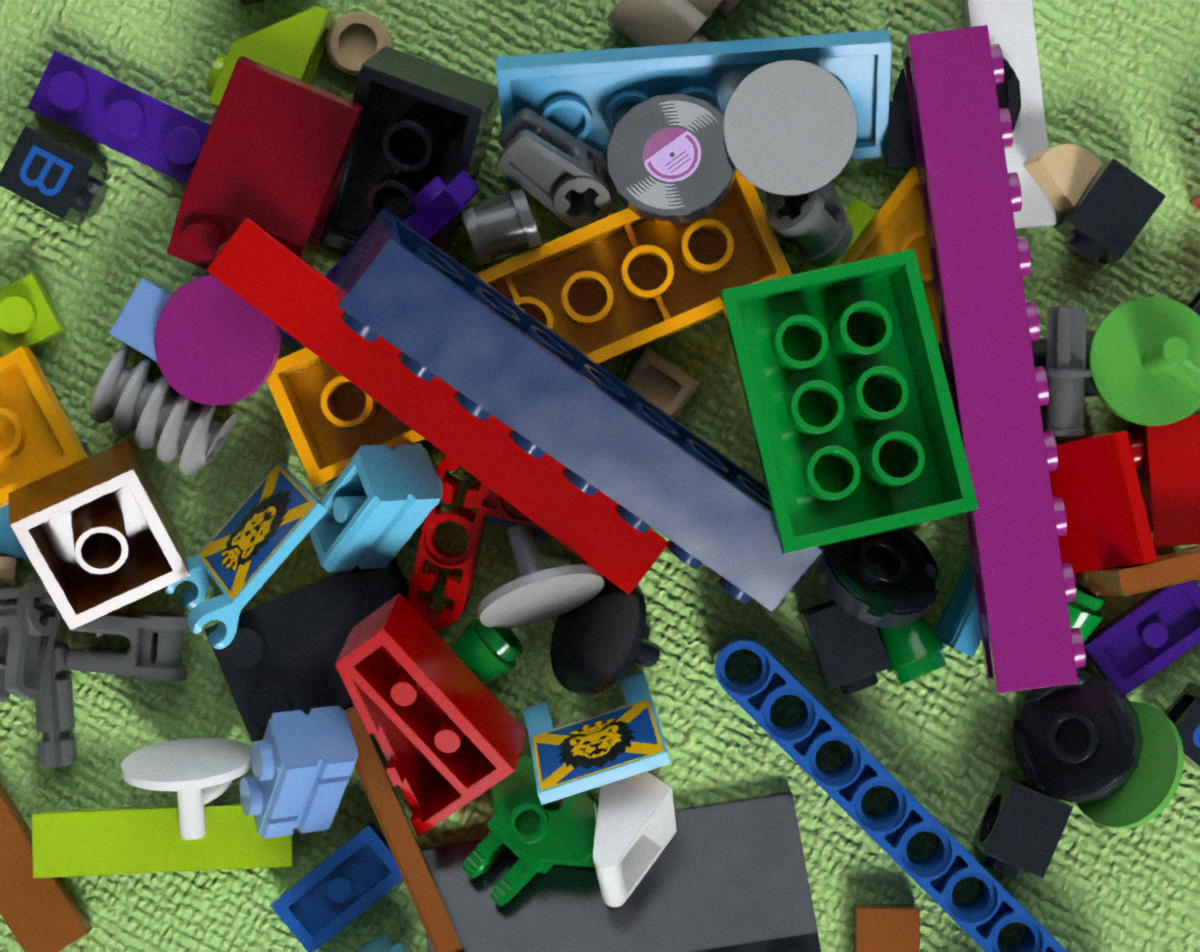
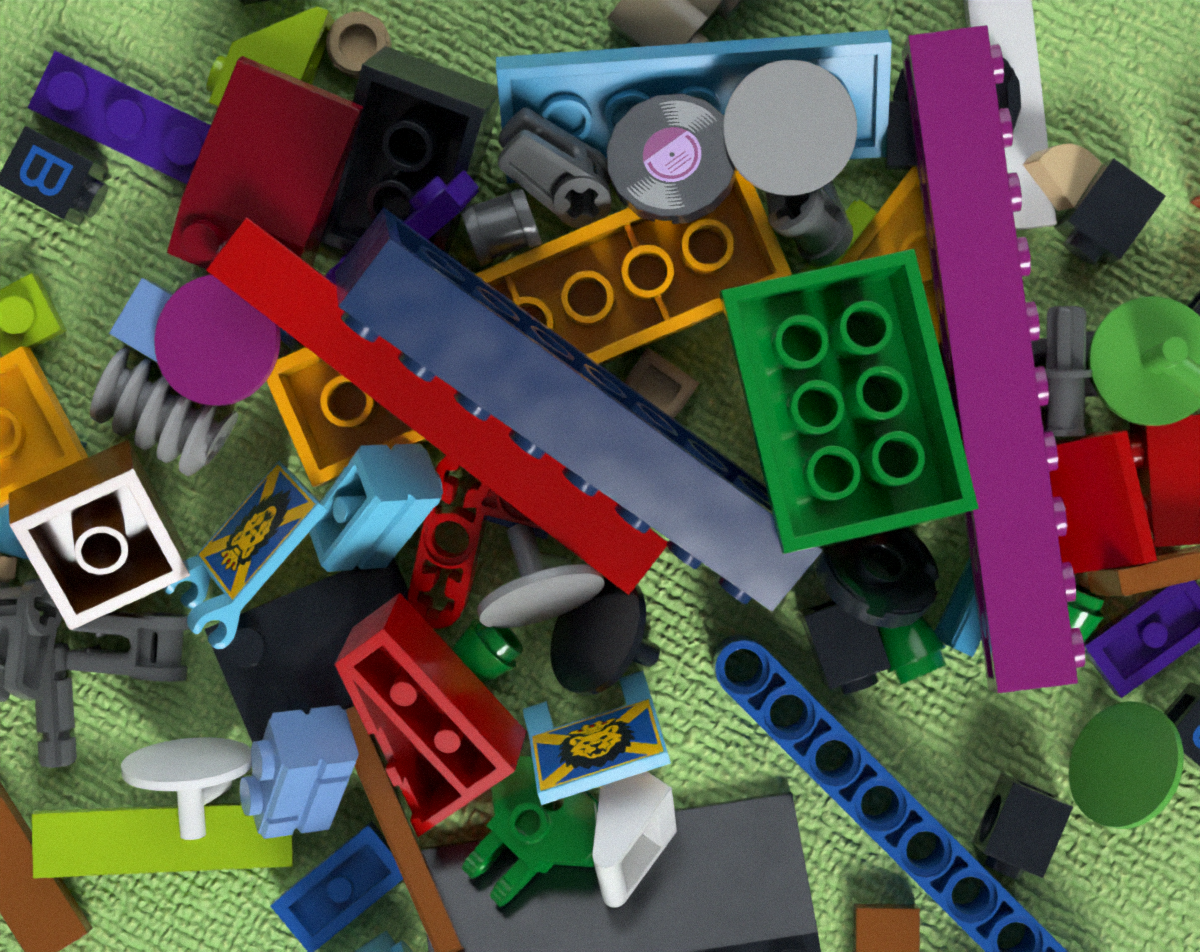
(1078, 740): black tile -> none

